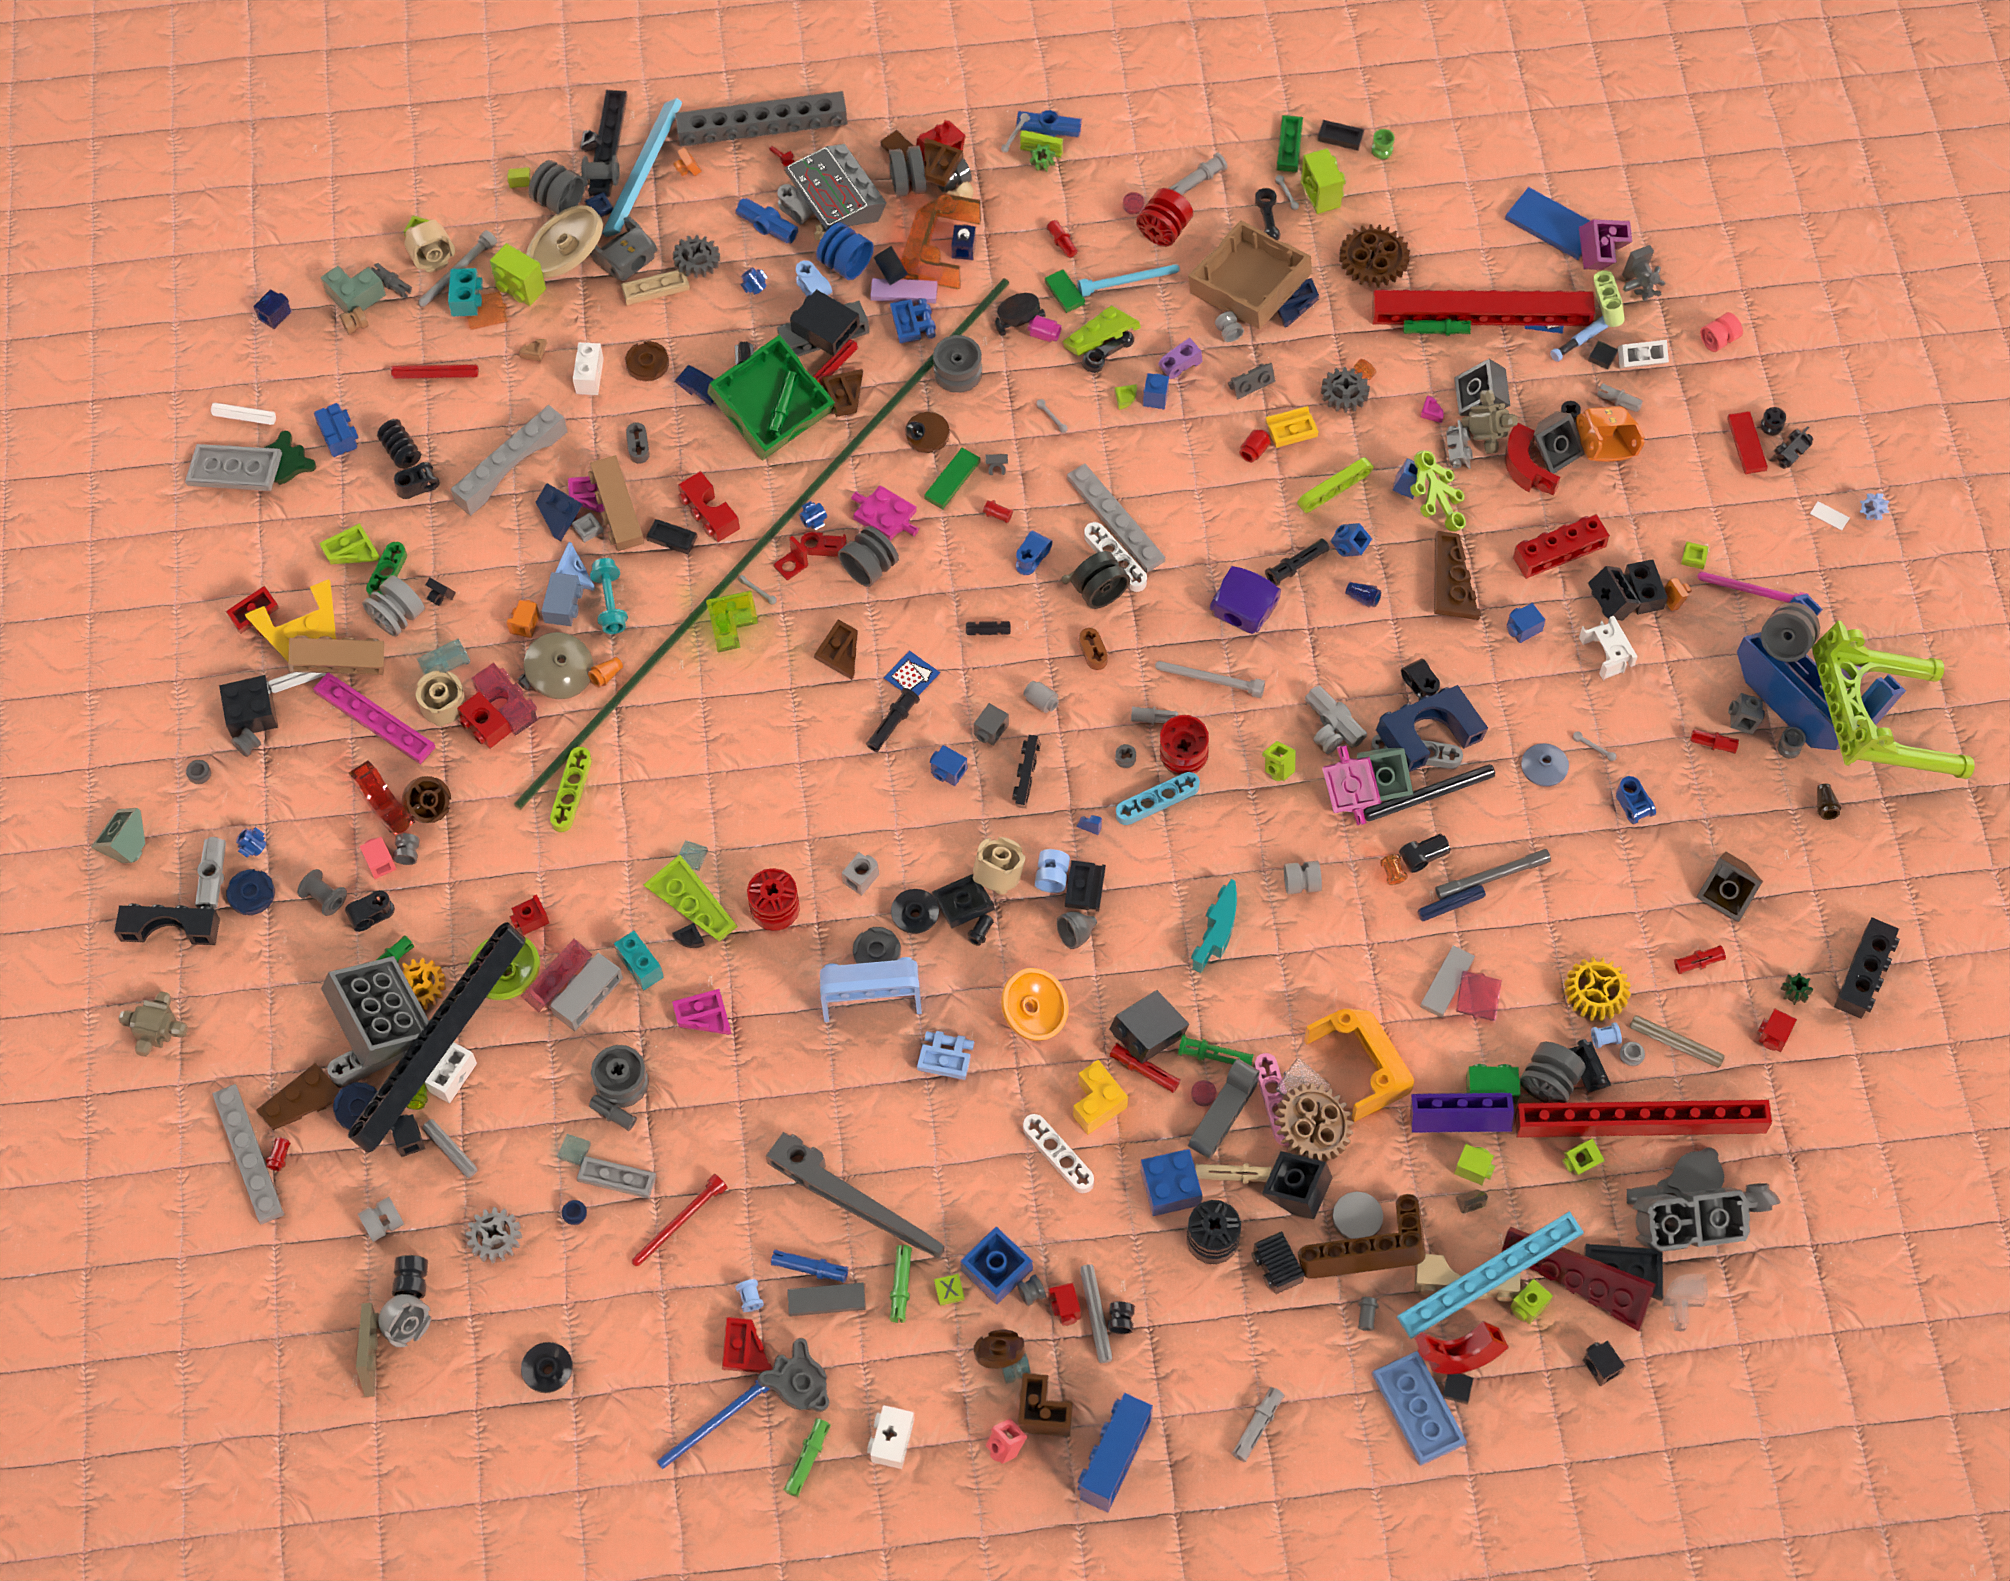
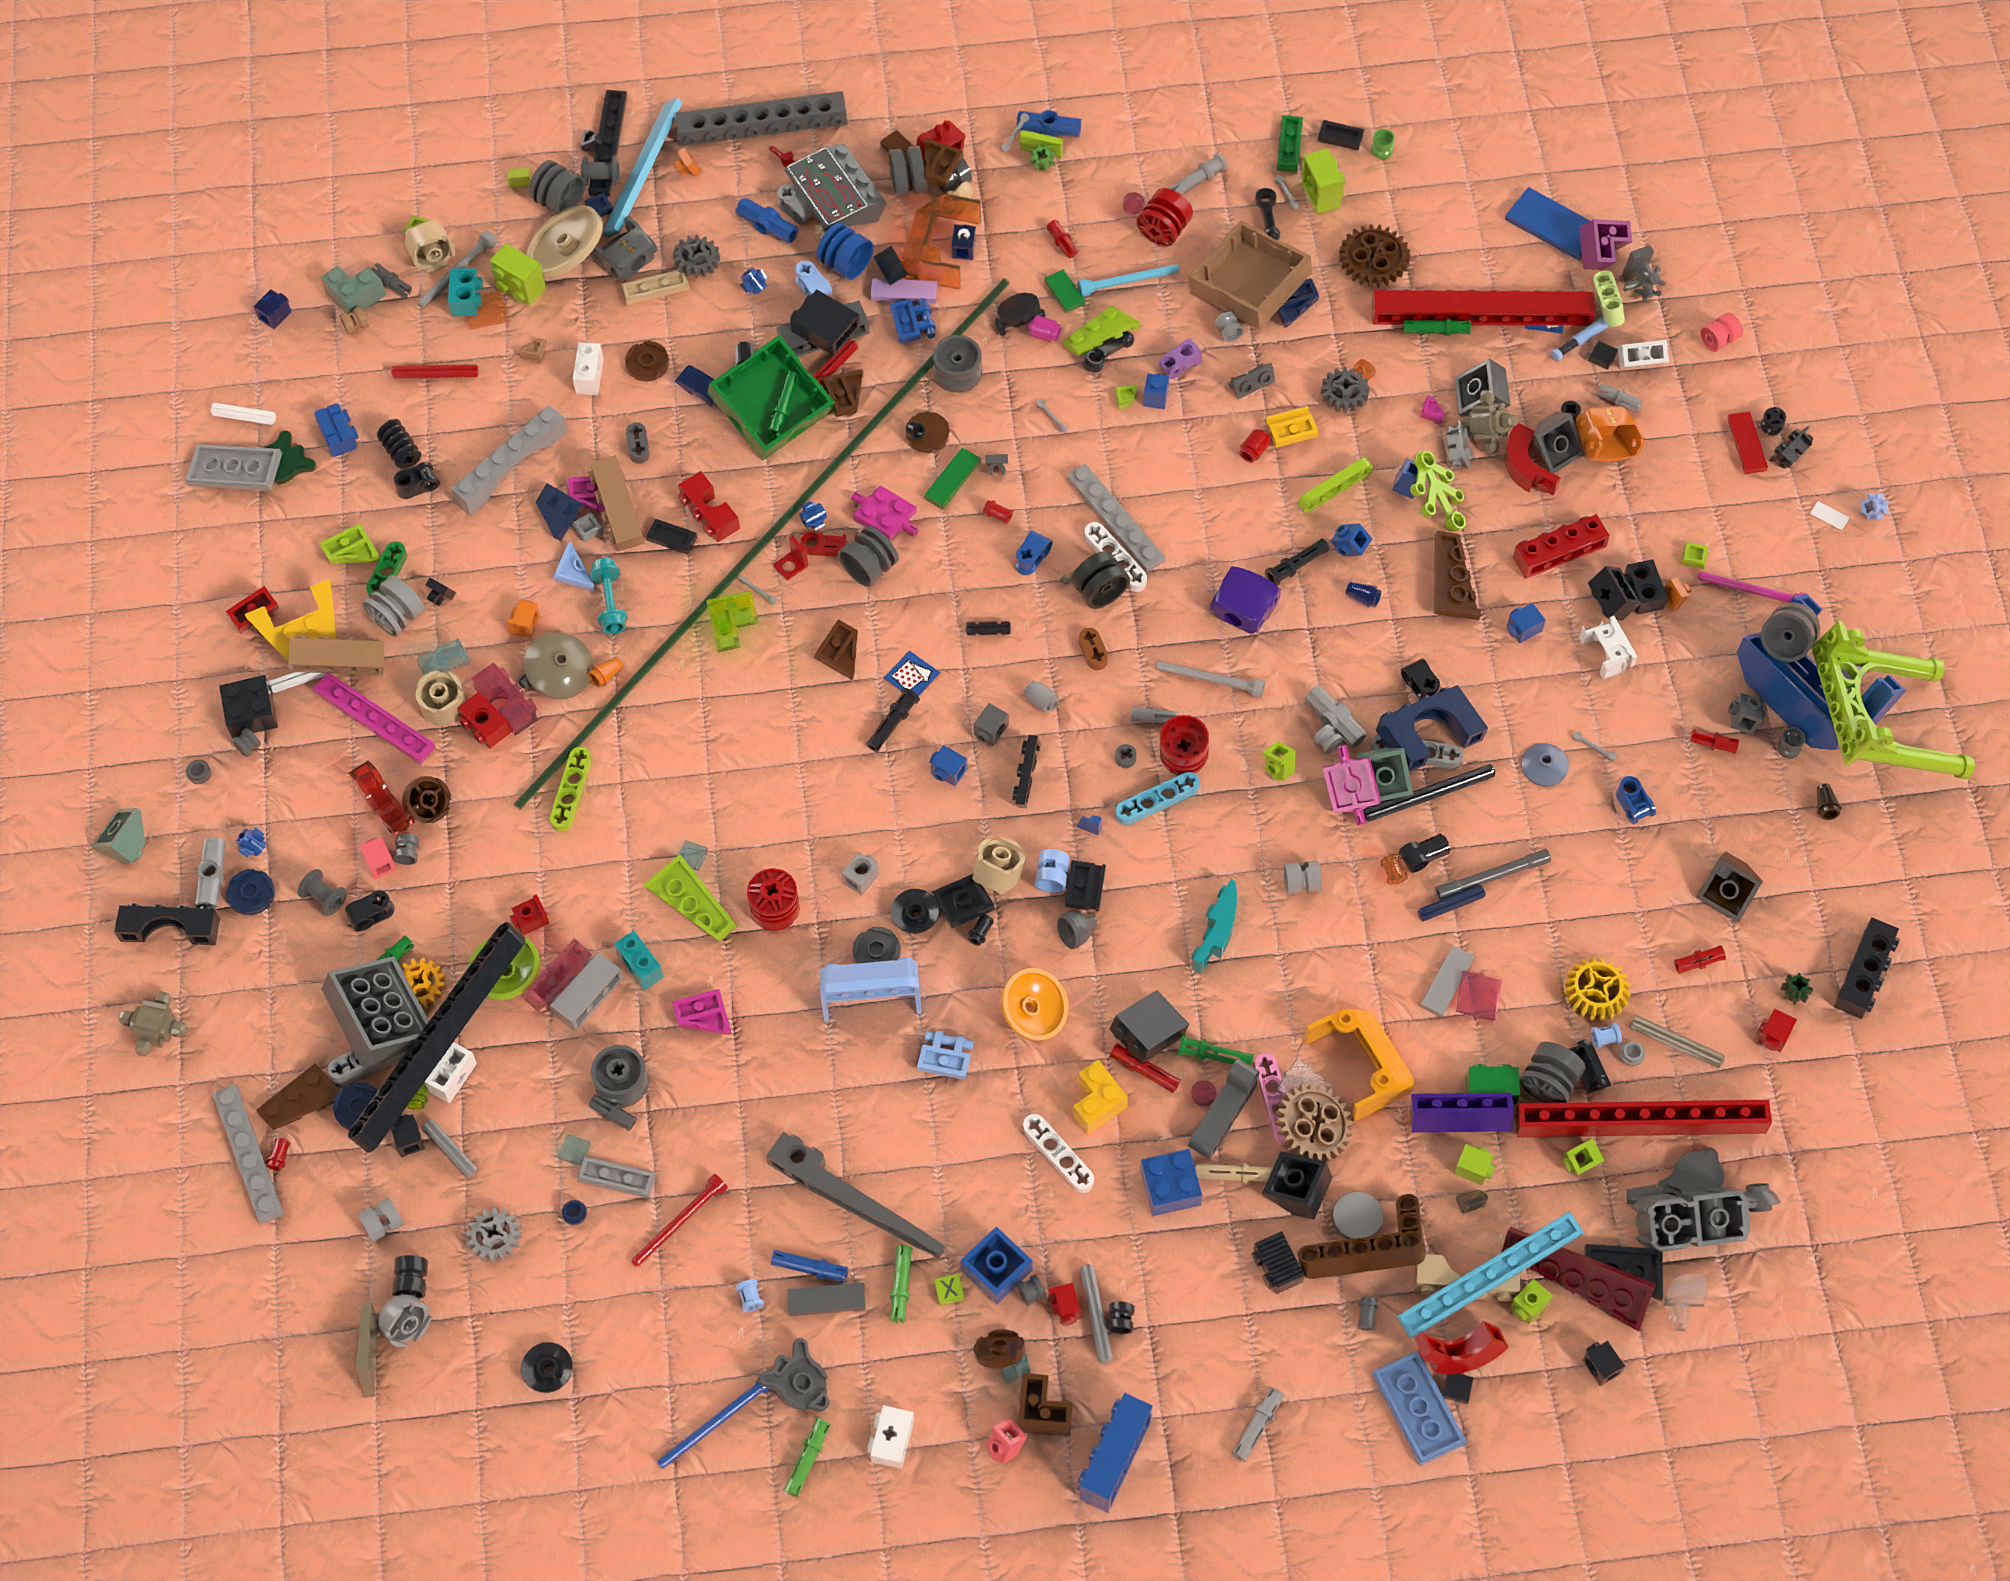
(561, 599): sand blue brick -> none
(689, 937): black tile -> none
(743, 1348): red wing -> none
(1214, 1245): black wheel -> none

